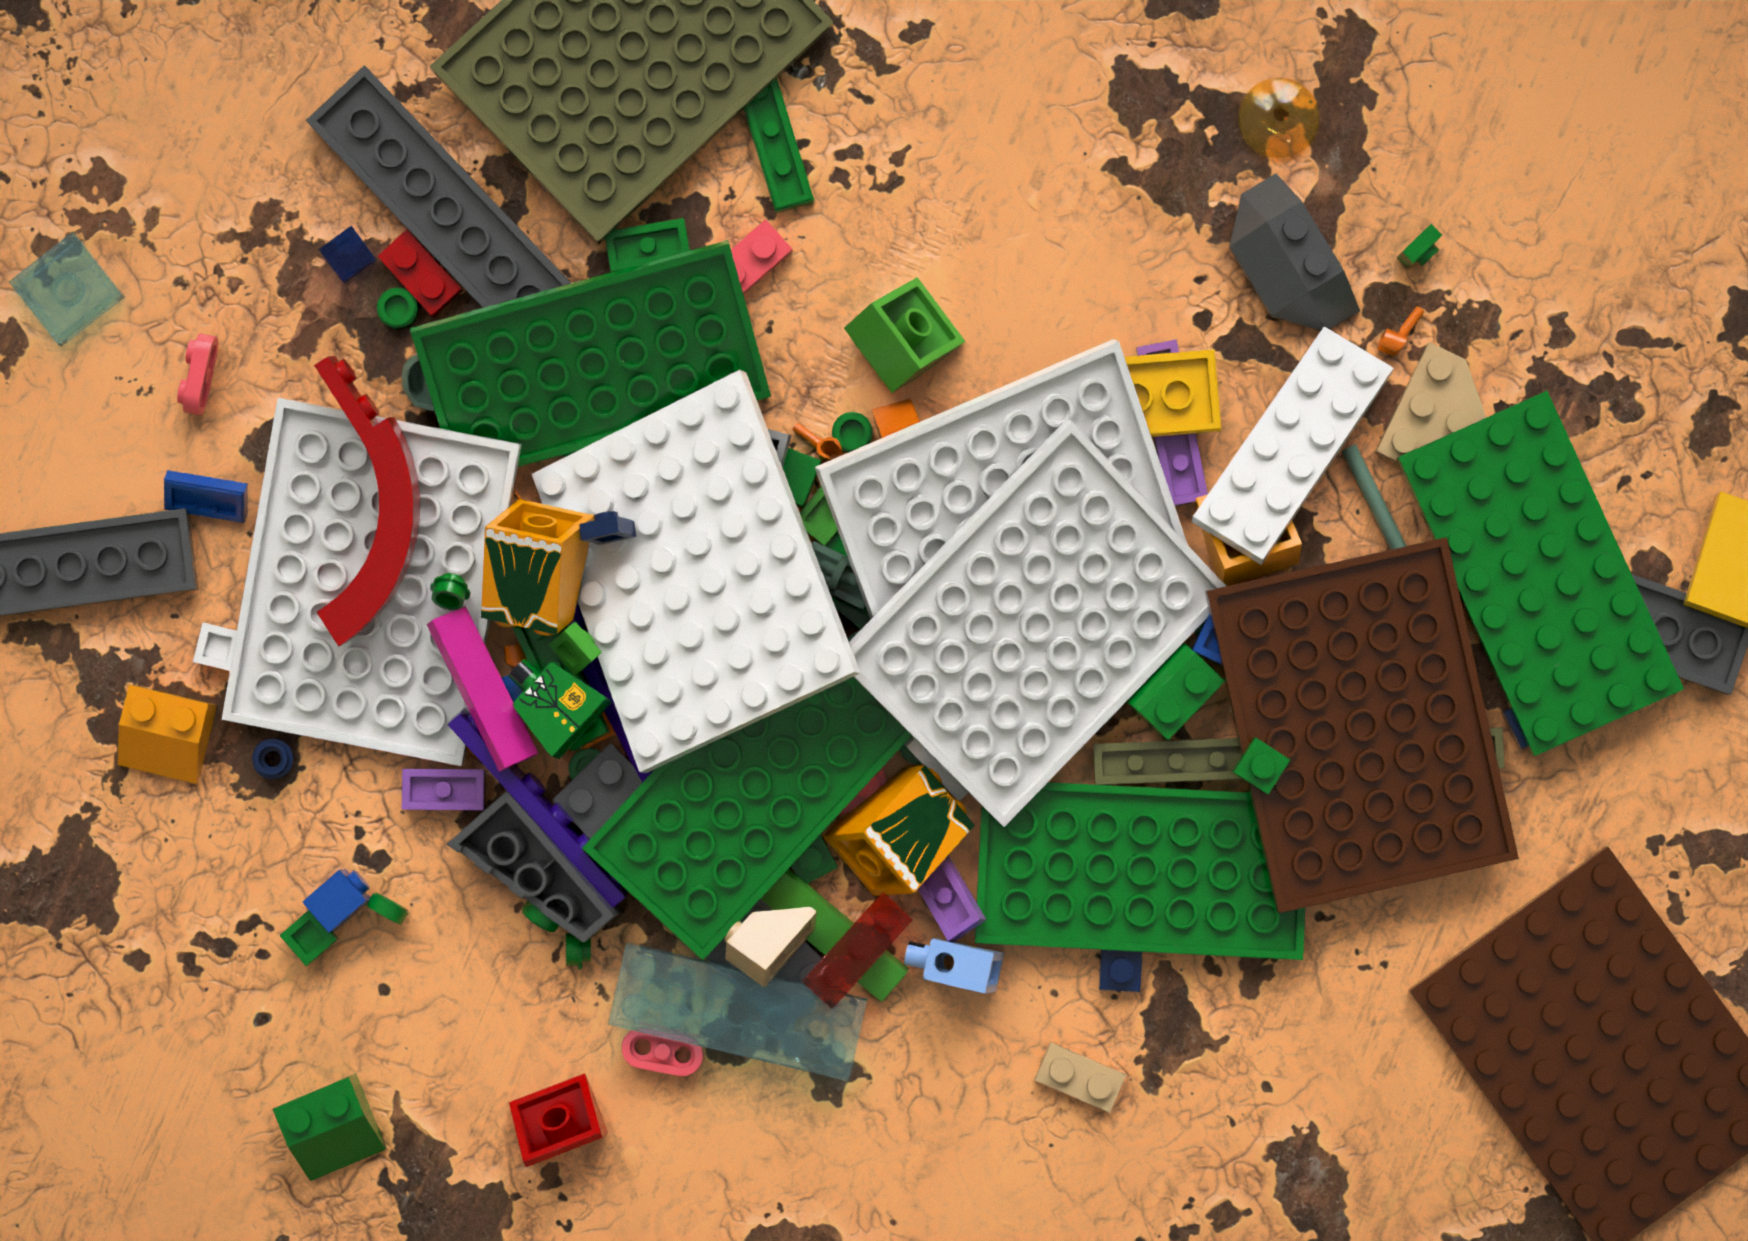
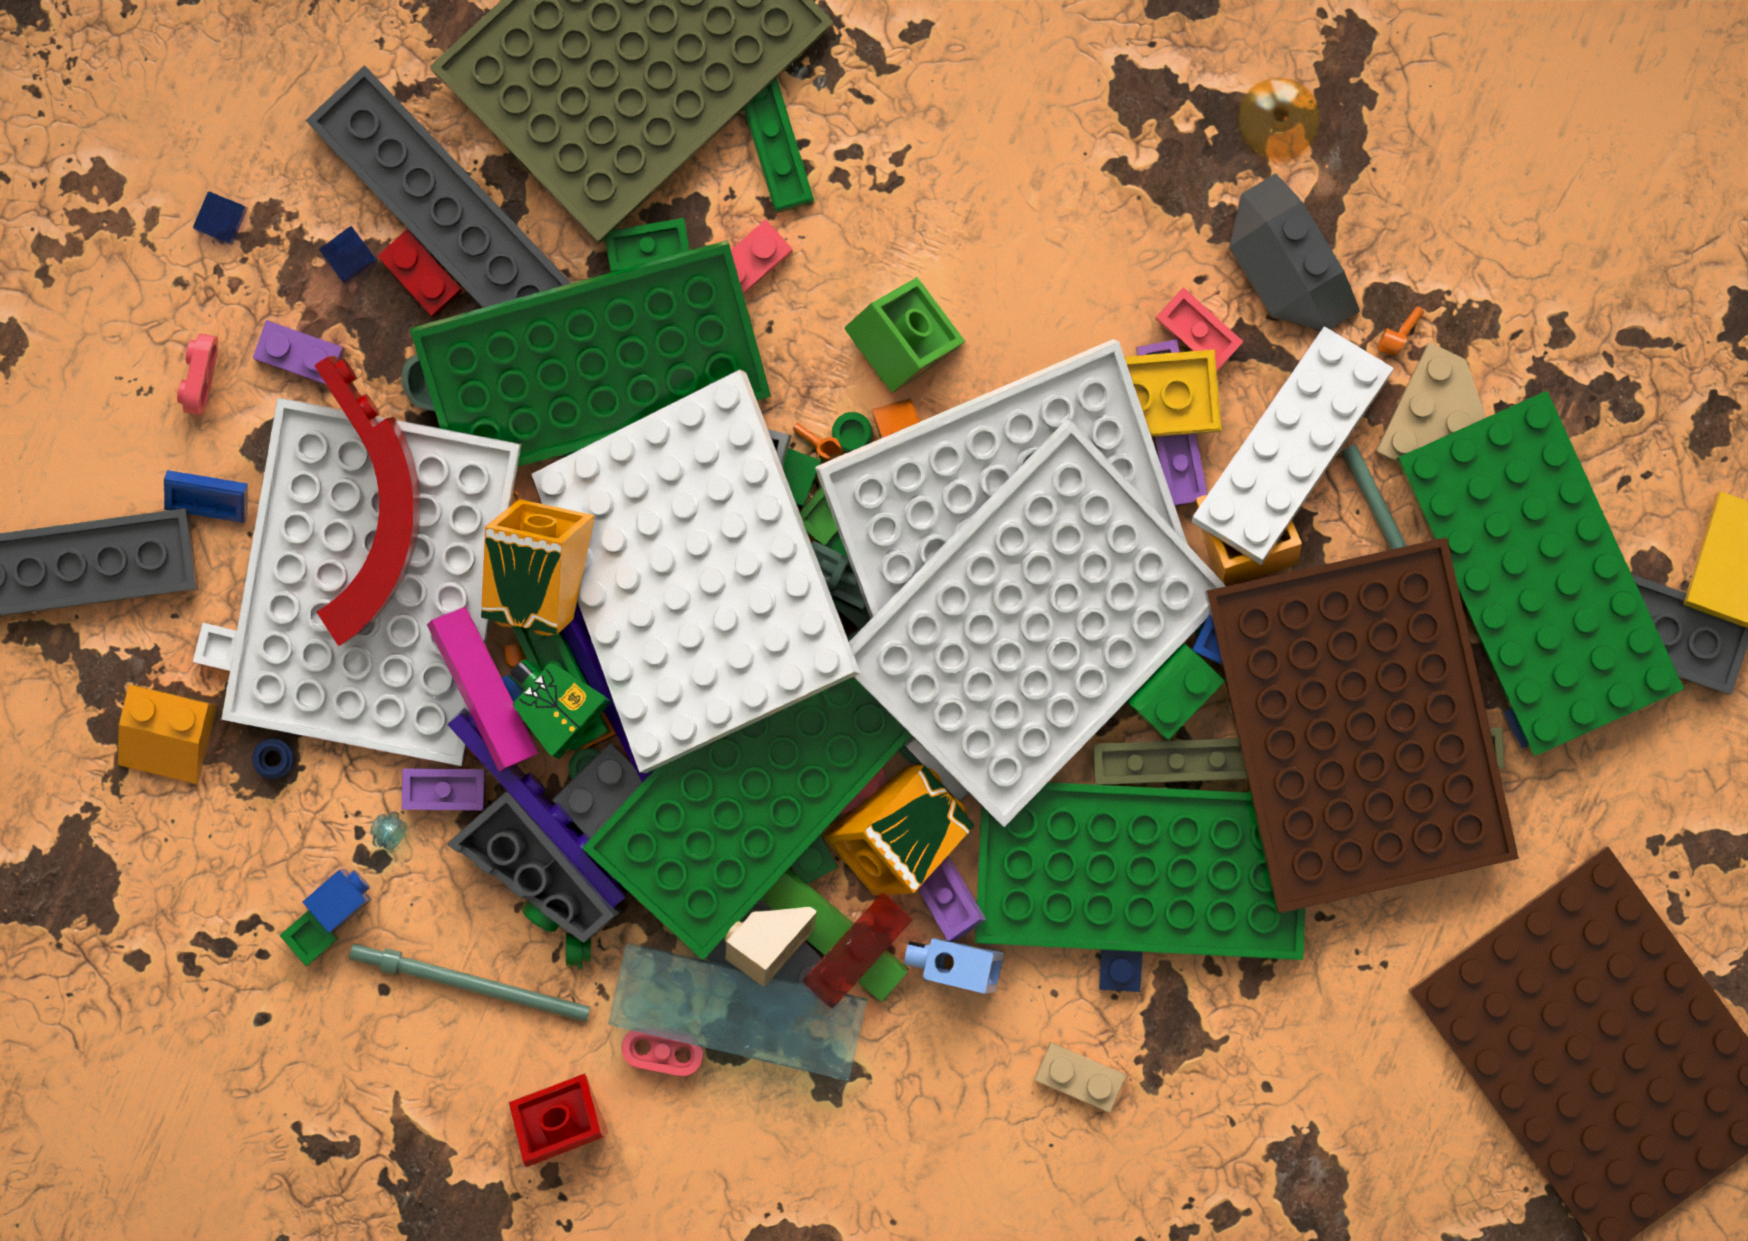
(66, 289): clear light blue tile -> none
(220, 218): none -> clear blue tile
(294, 350): none -> medium lavender plate
(330, 1127): green slope -> none
(387, 908): green tile -> none
(388, 830): none -> clear light blue plate
(392, 961): none -> sand green bar
(397, 308): green tile -> none
(449, 591): green plate -> none
(575, 648): bright green plate -> none
(607, 528): dark blue plate -> none
(1198, 327): none -> coral plate
(1260, 765): green plate -> none
(1421, 248): green plate -> none

